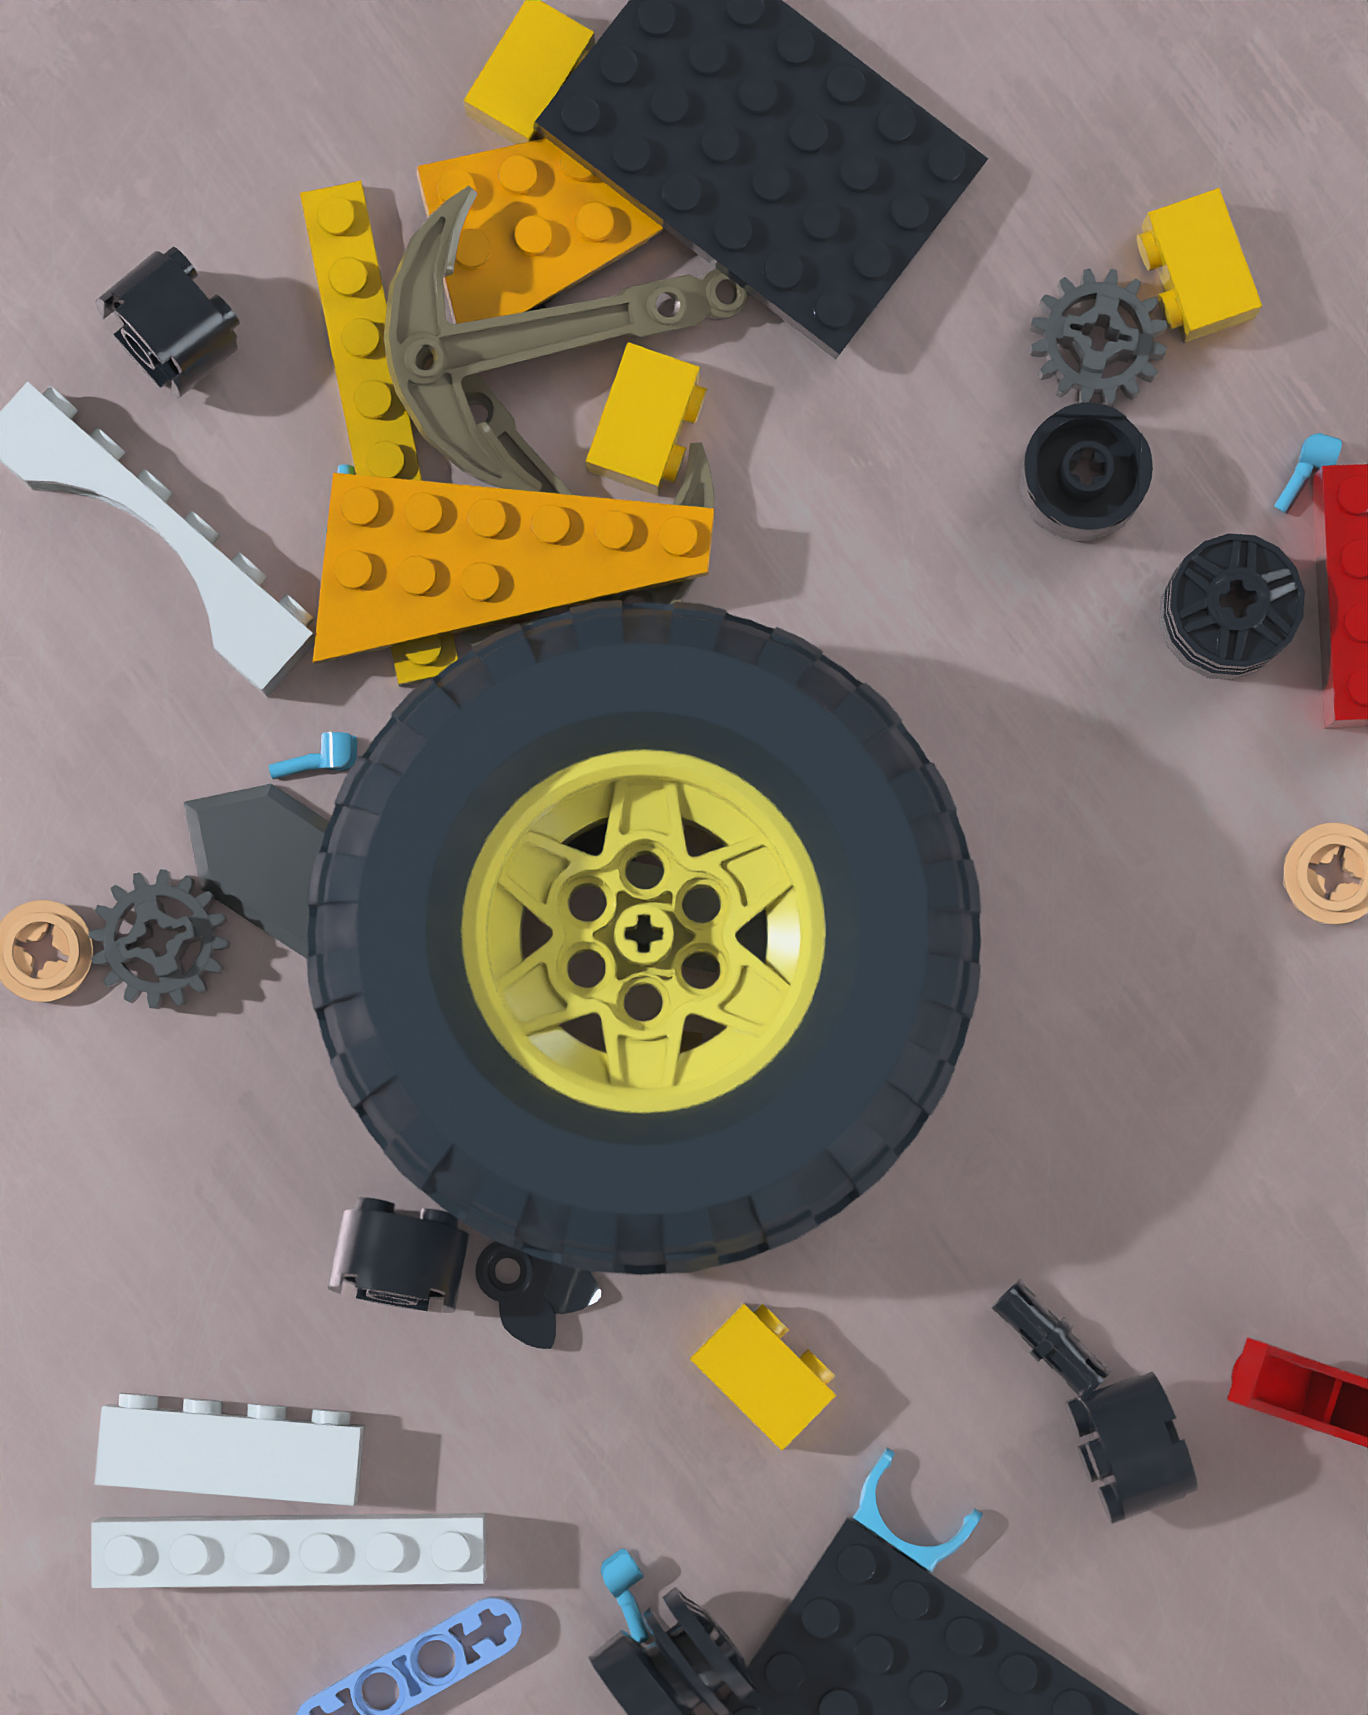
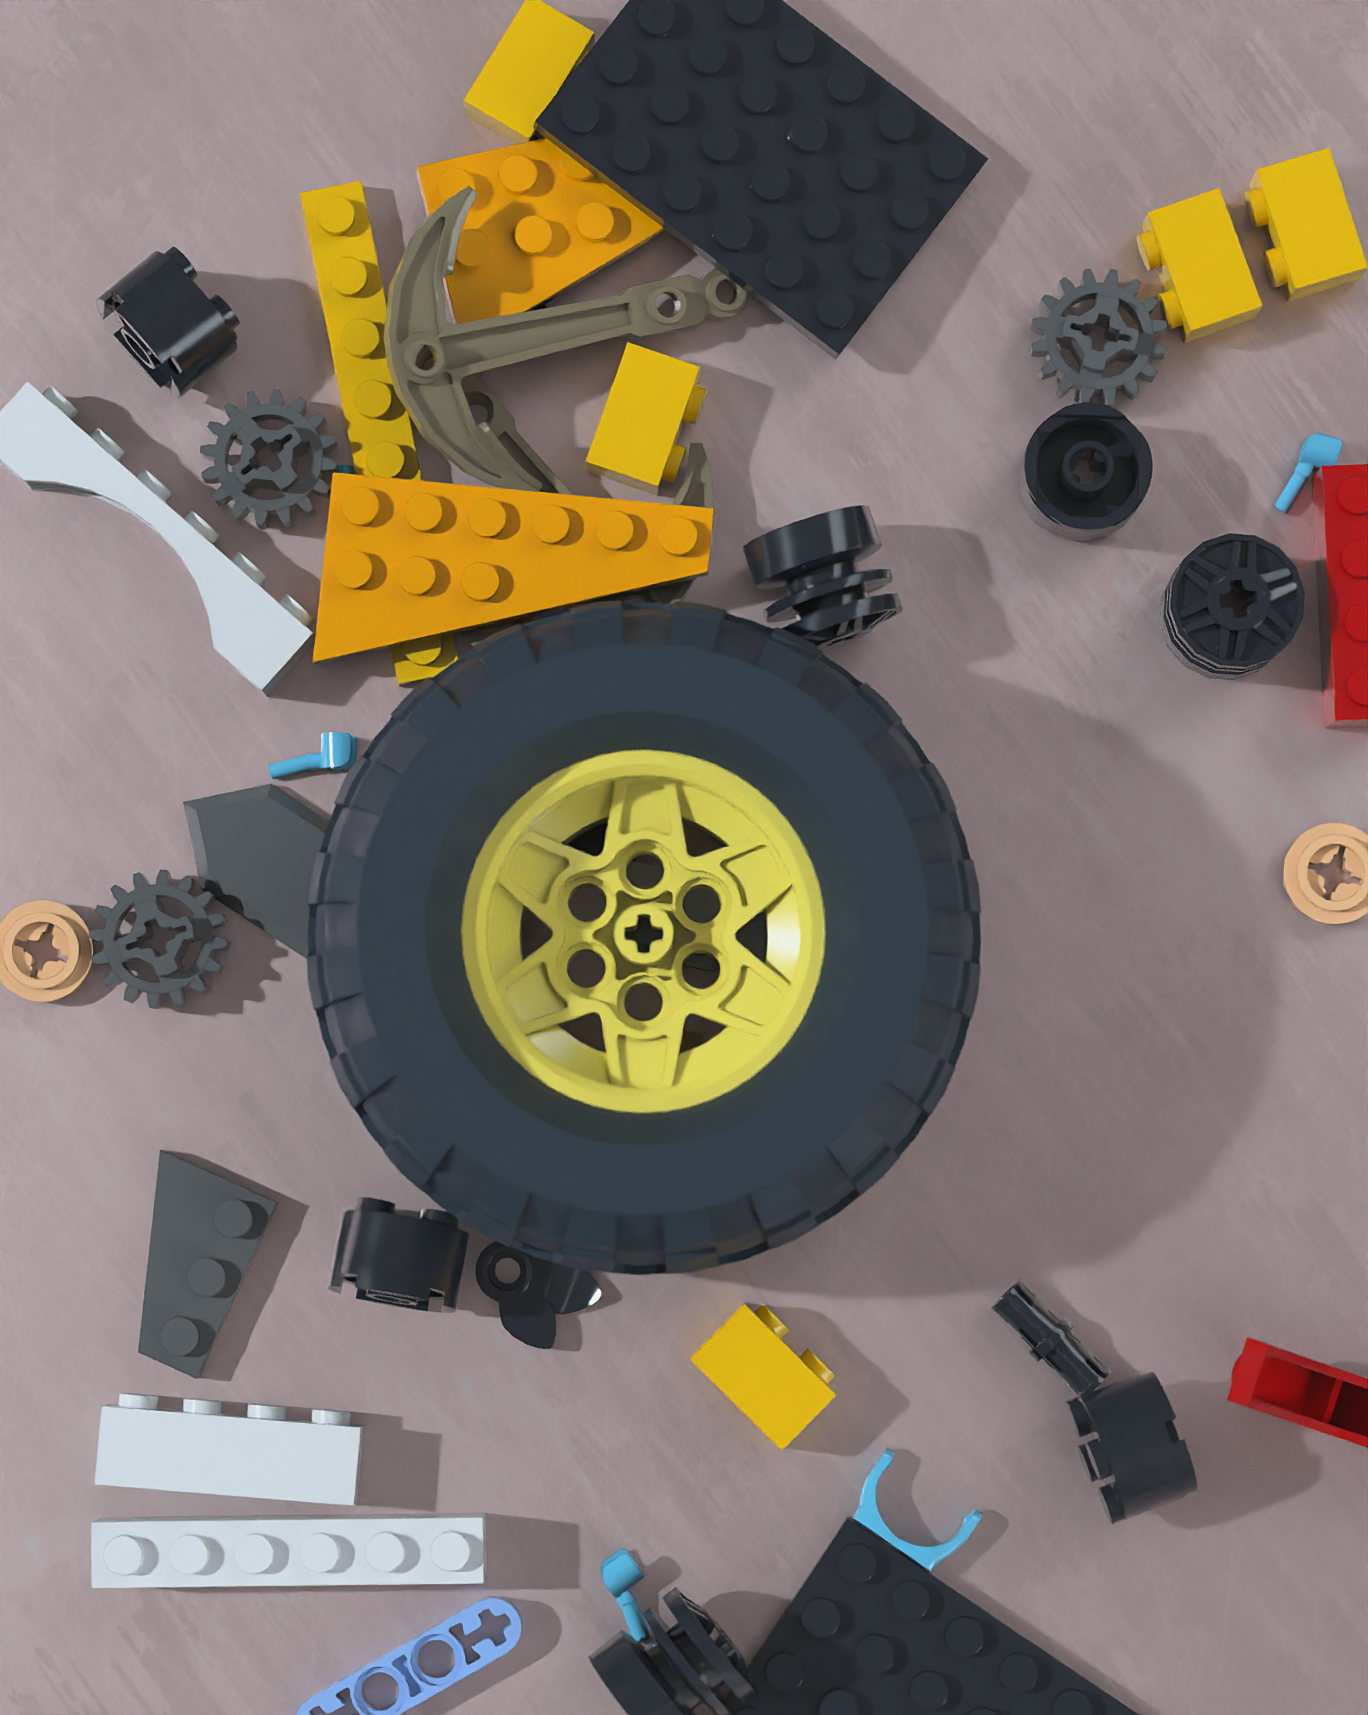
(197, 1260): none -> dark grey wing
(245, 477): none -> dark grey gear
(822, 576): none -> black wheel
(1305, 225): none -> yellow brick

